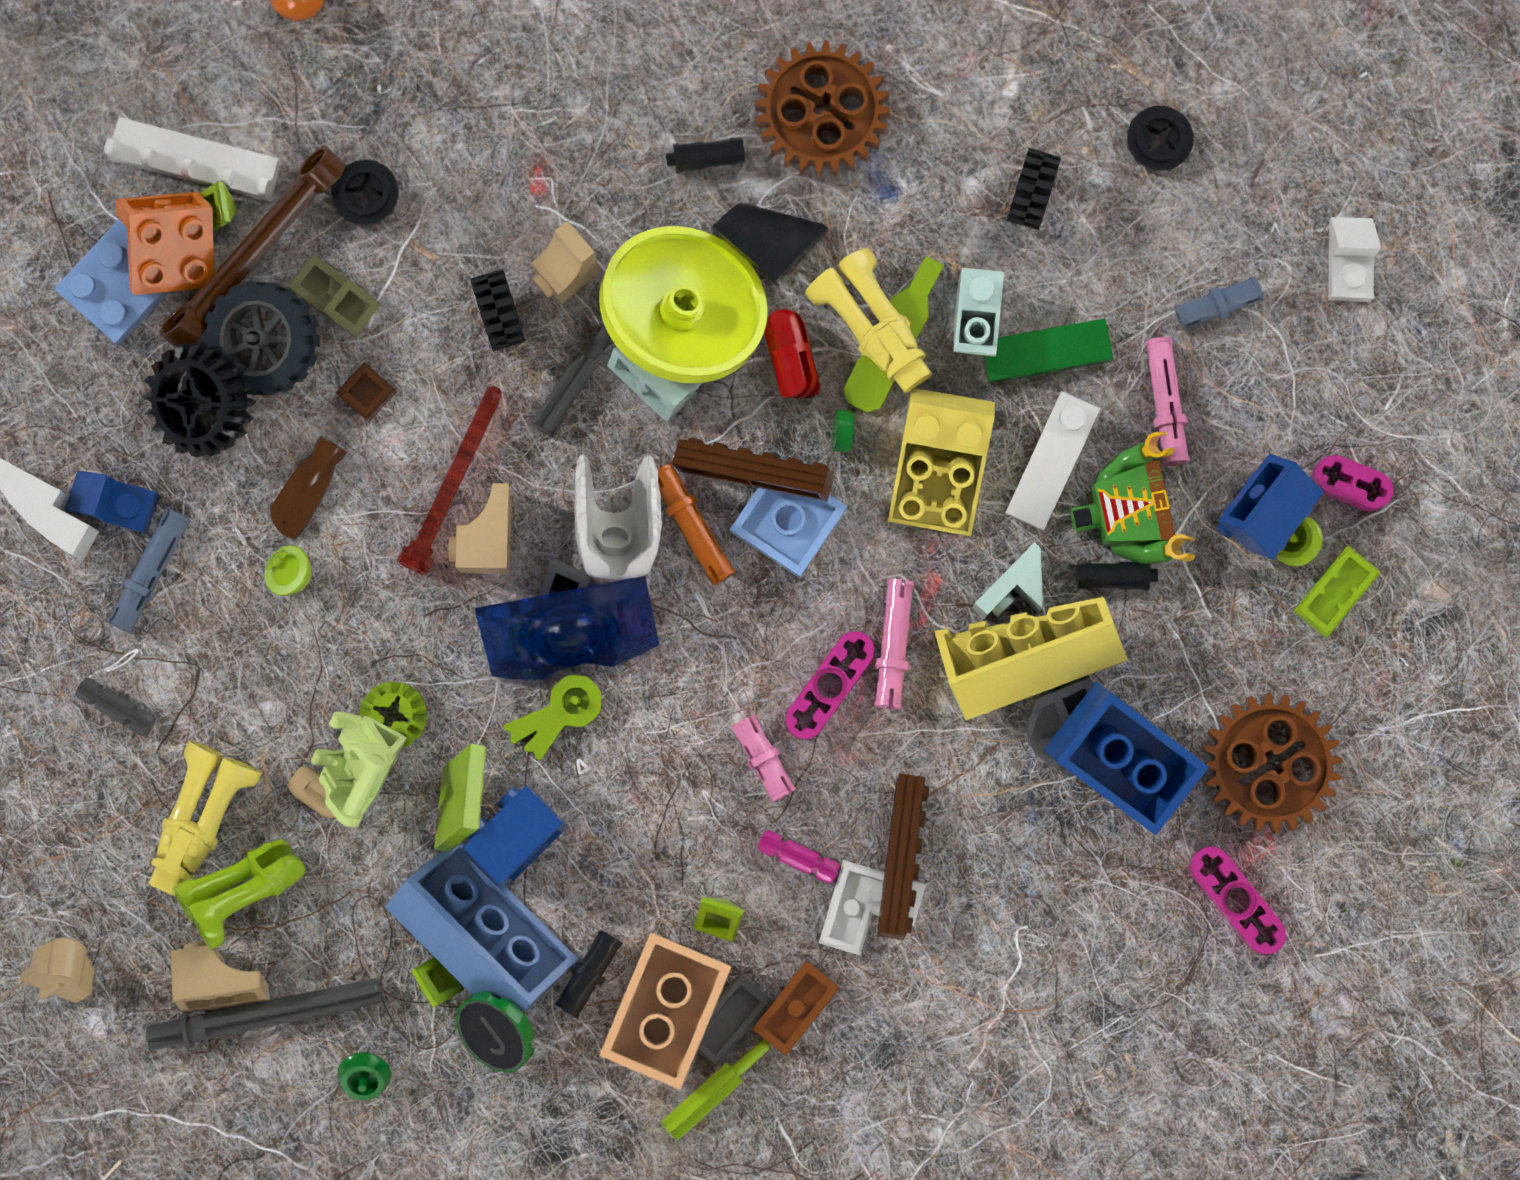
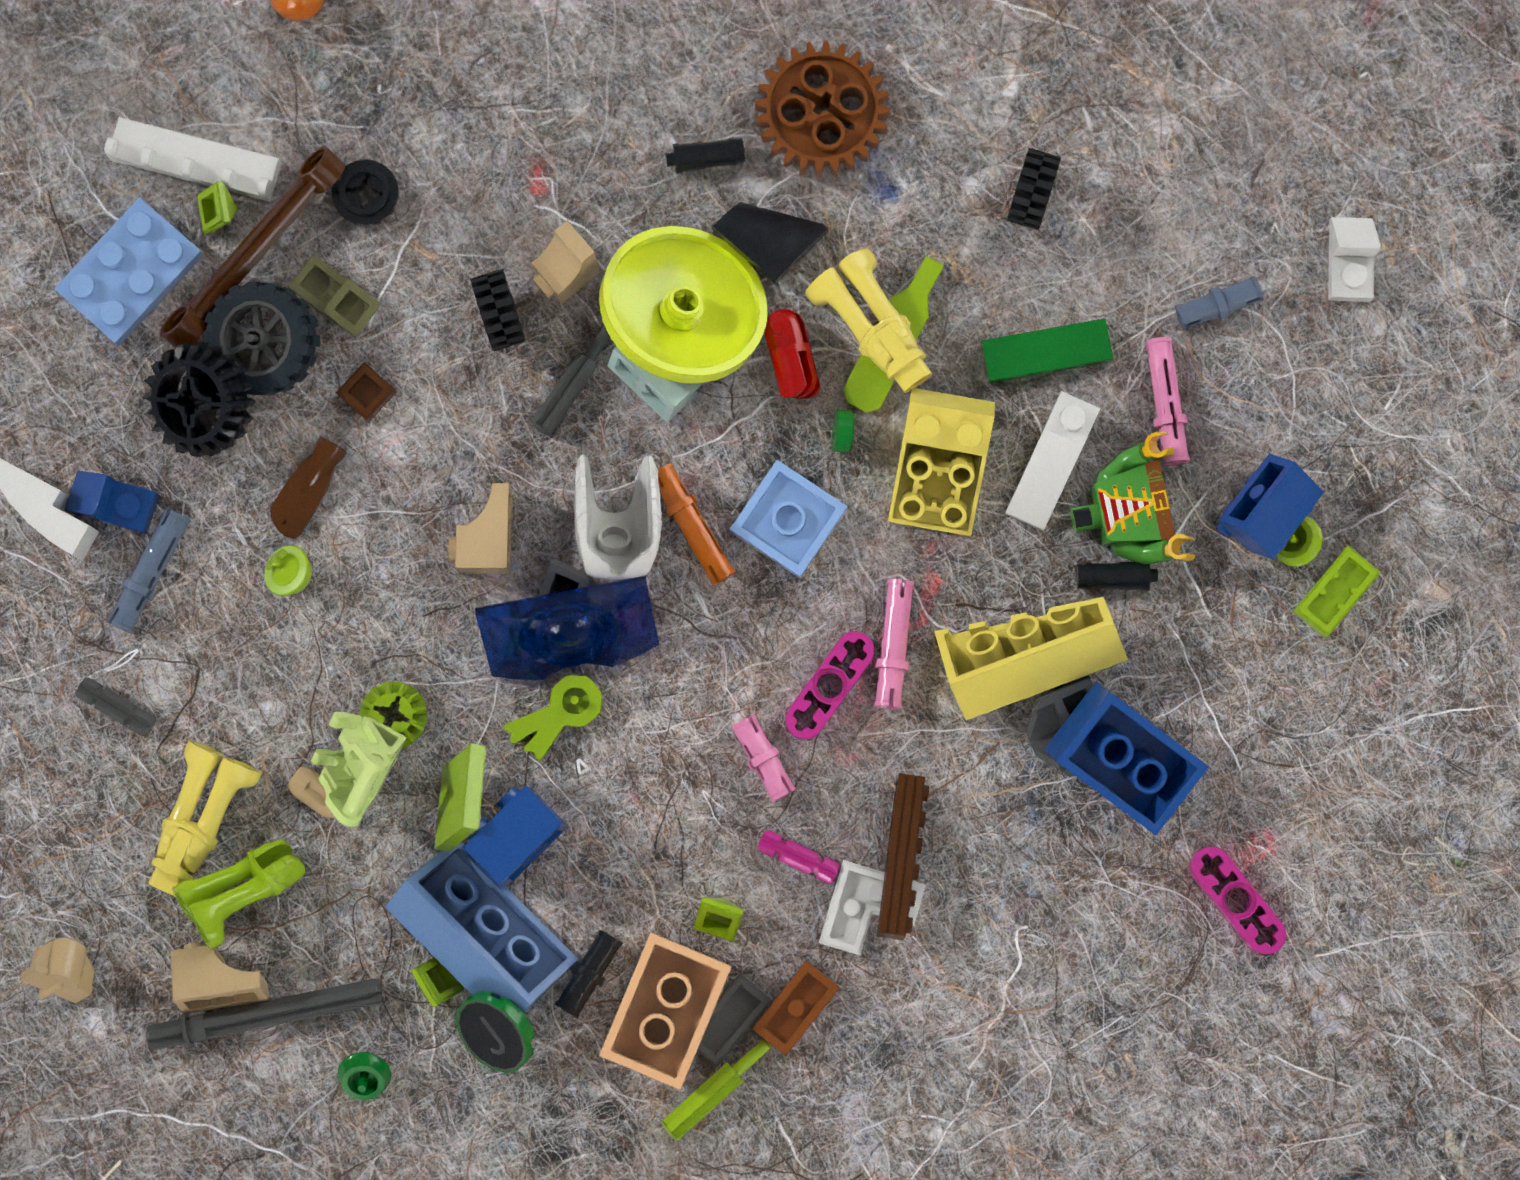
(168, 241): orange bracket -> none
(419, 552): clear red piece -> none
(753, 470): reddish brown piece -> none
(978, 311): light aqua slope -> none
(1023, 578): light aqua slope -> none
(1158, 120): black gear -> none
(1291, 796): dark orange gear -> none
(1357, 474): dark pink beam -> none

